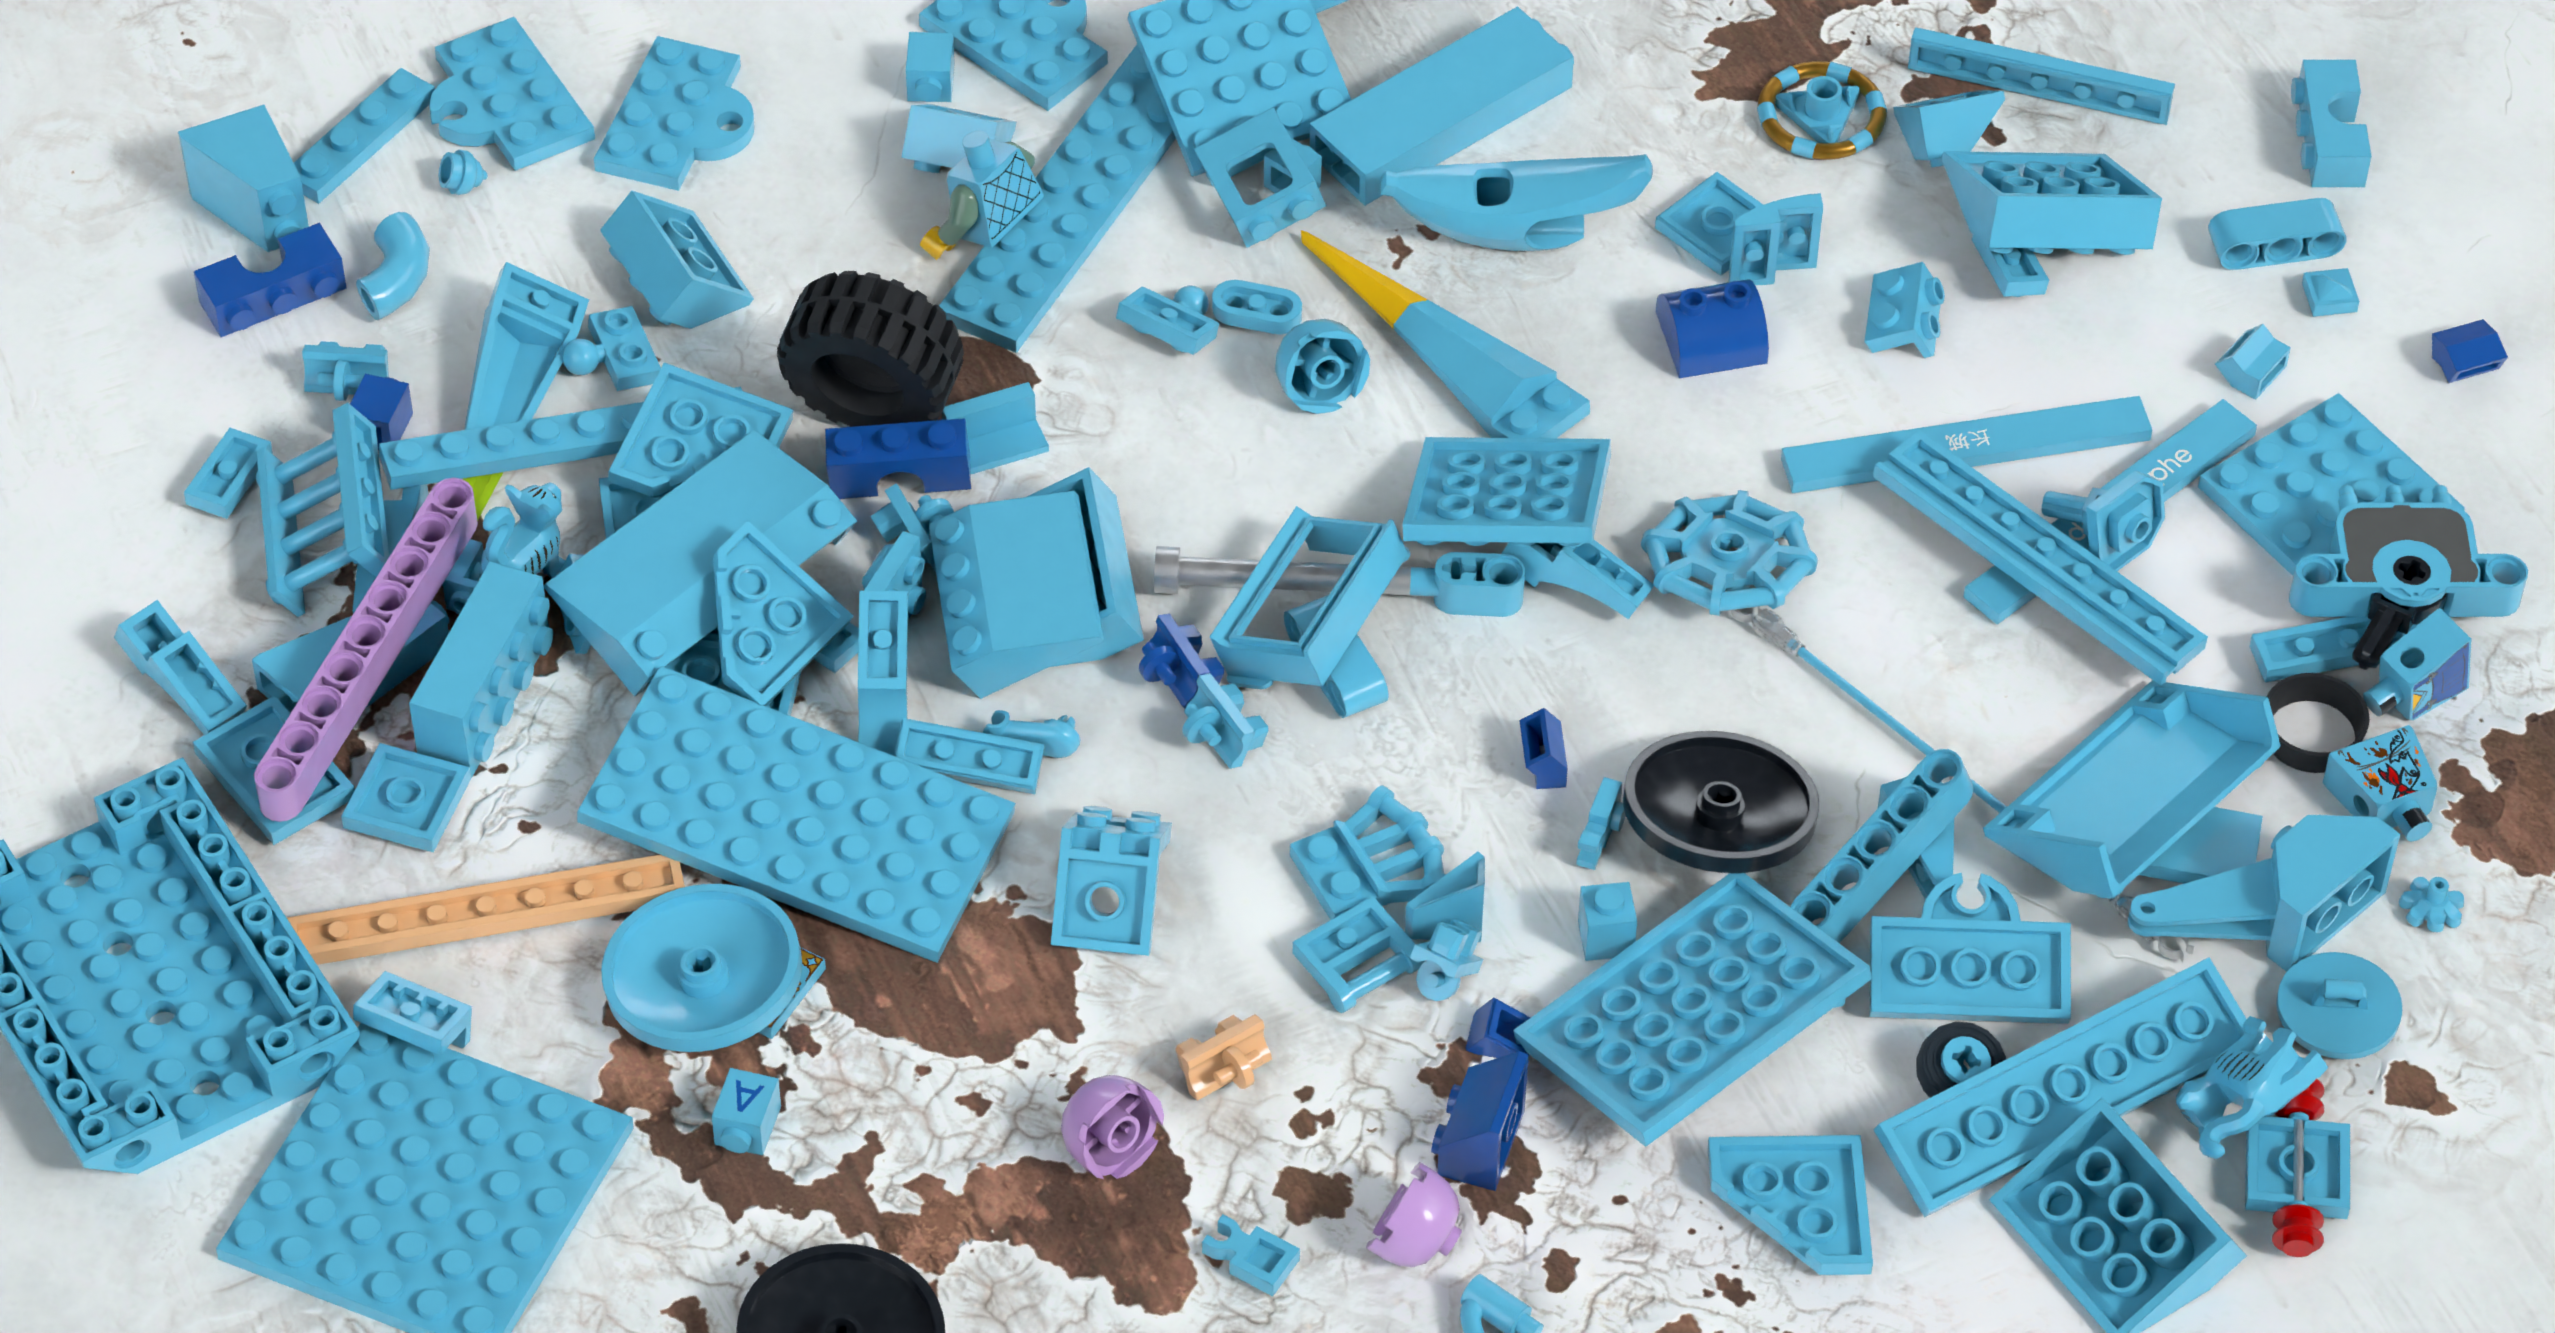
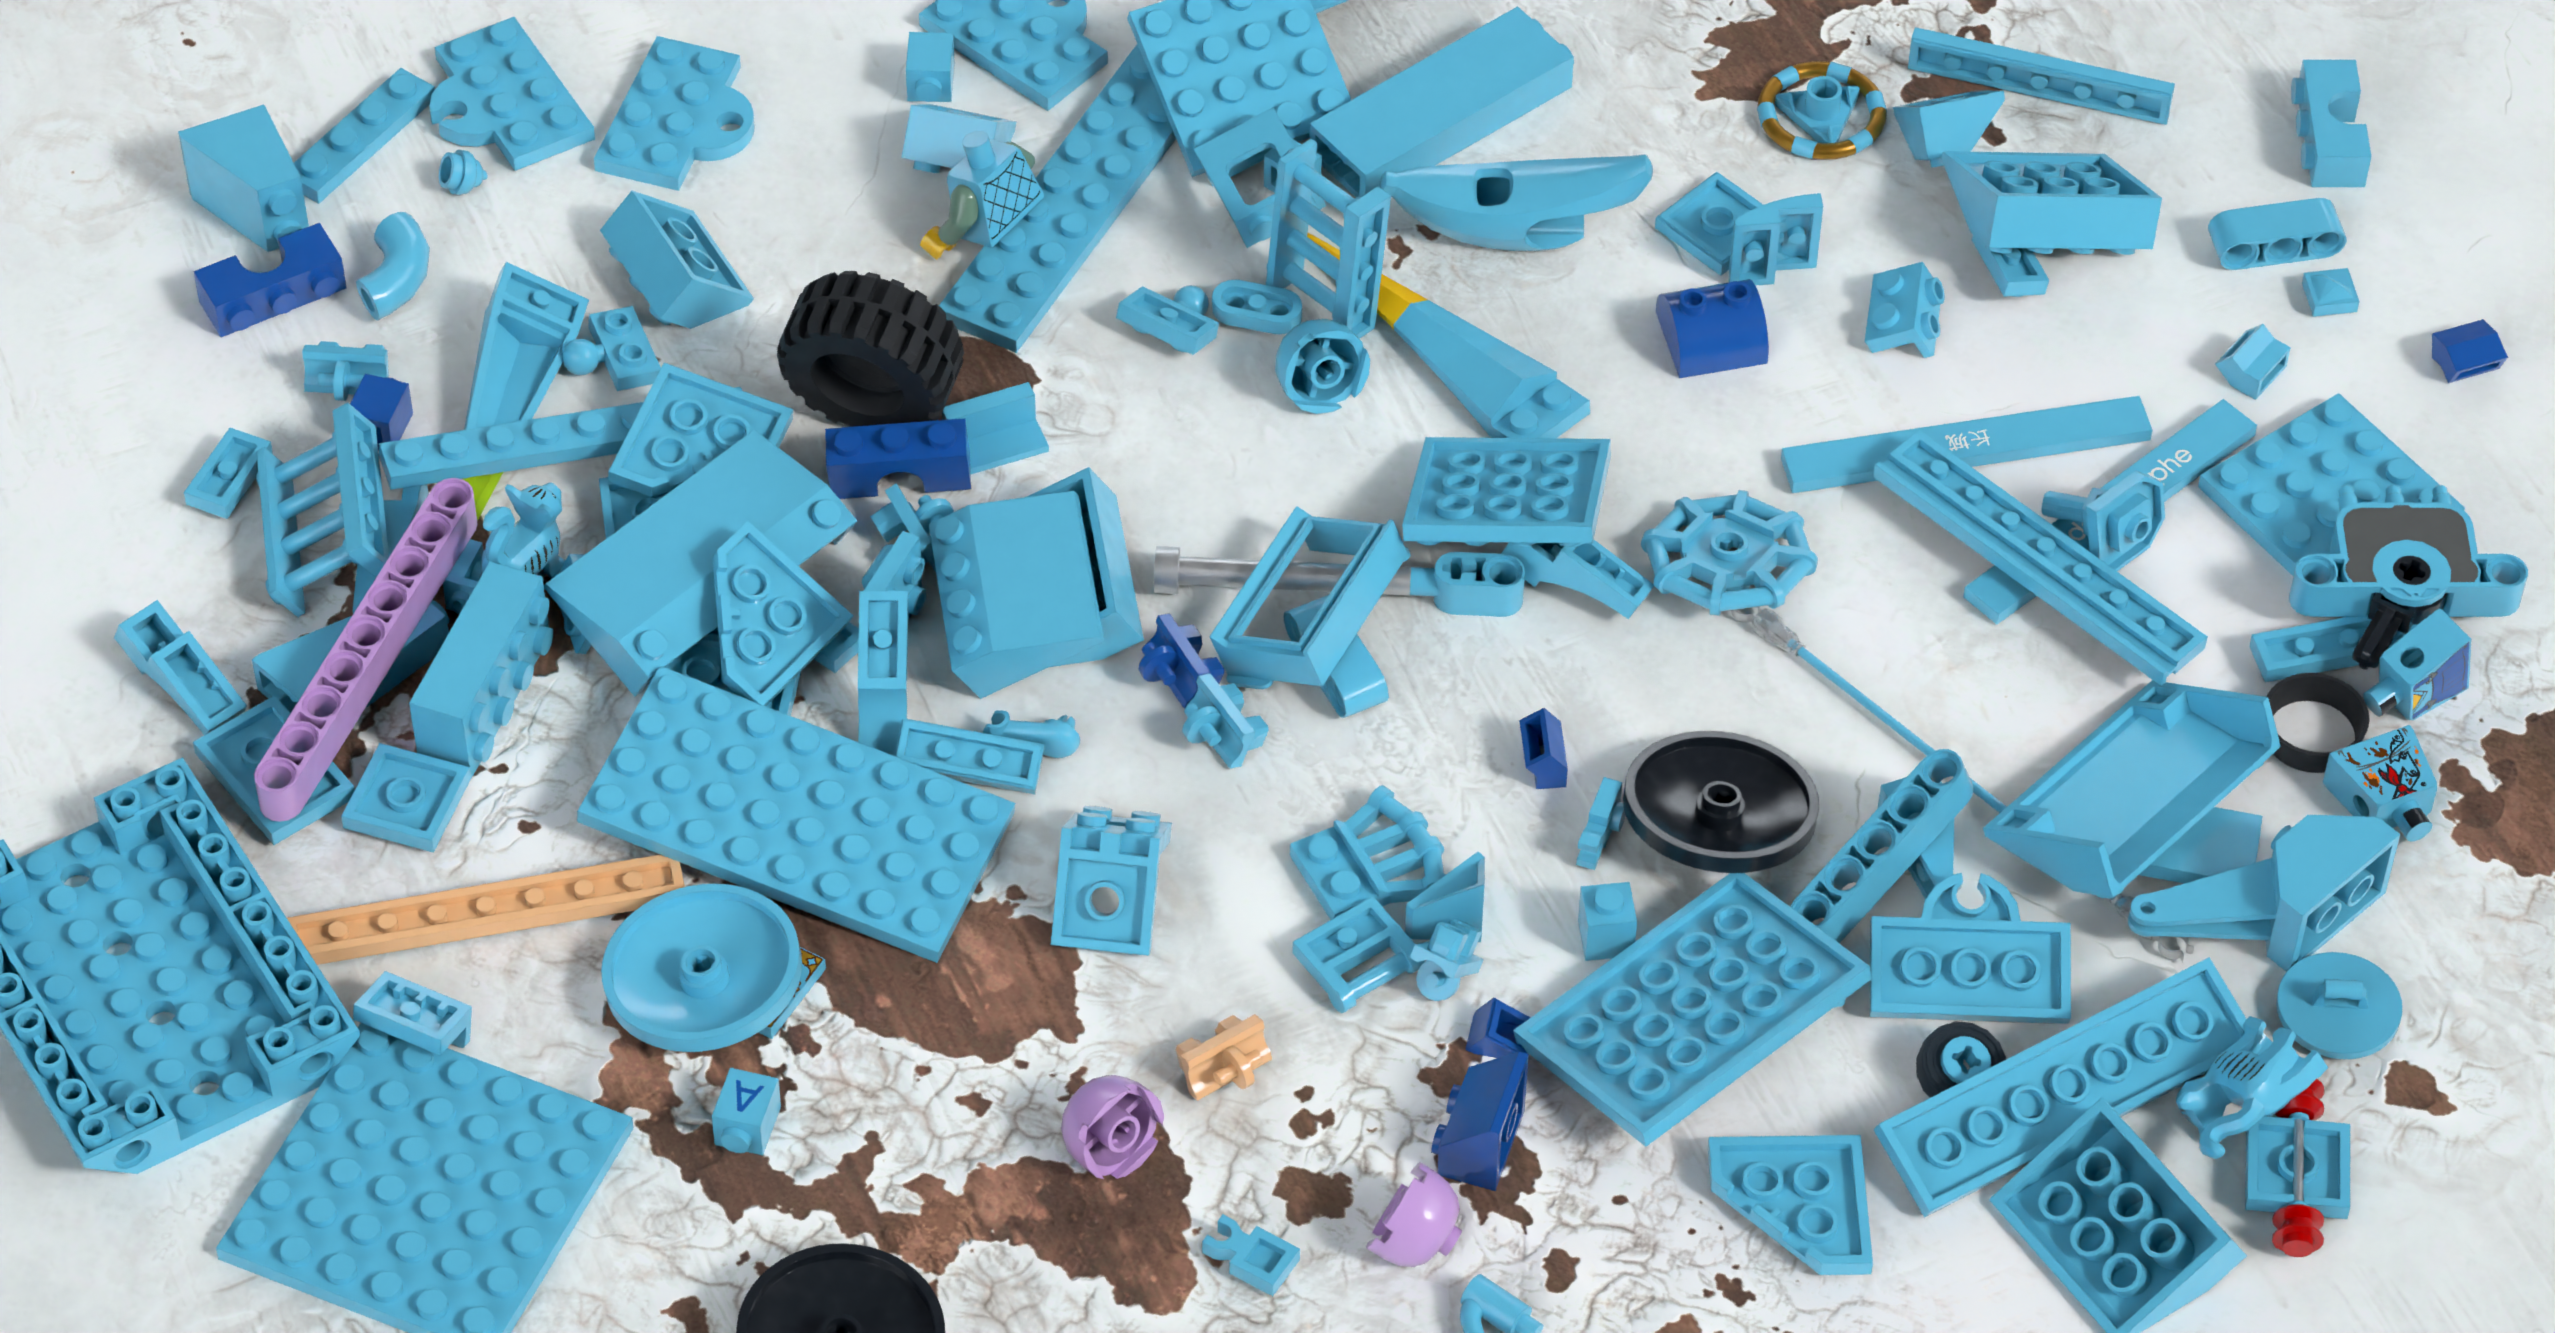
(1359, 240): none -> medium azure fence
(2432, 903): medium azure plant -> none

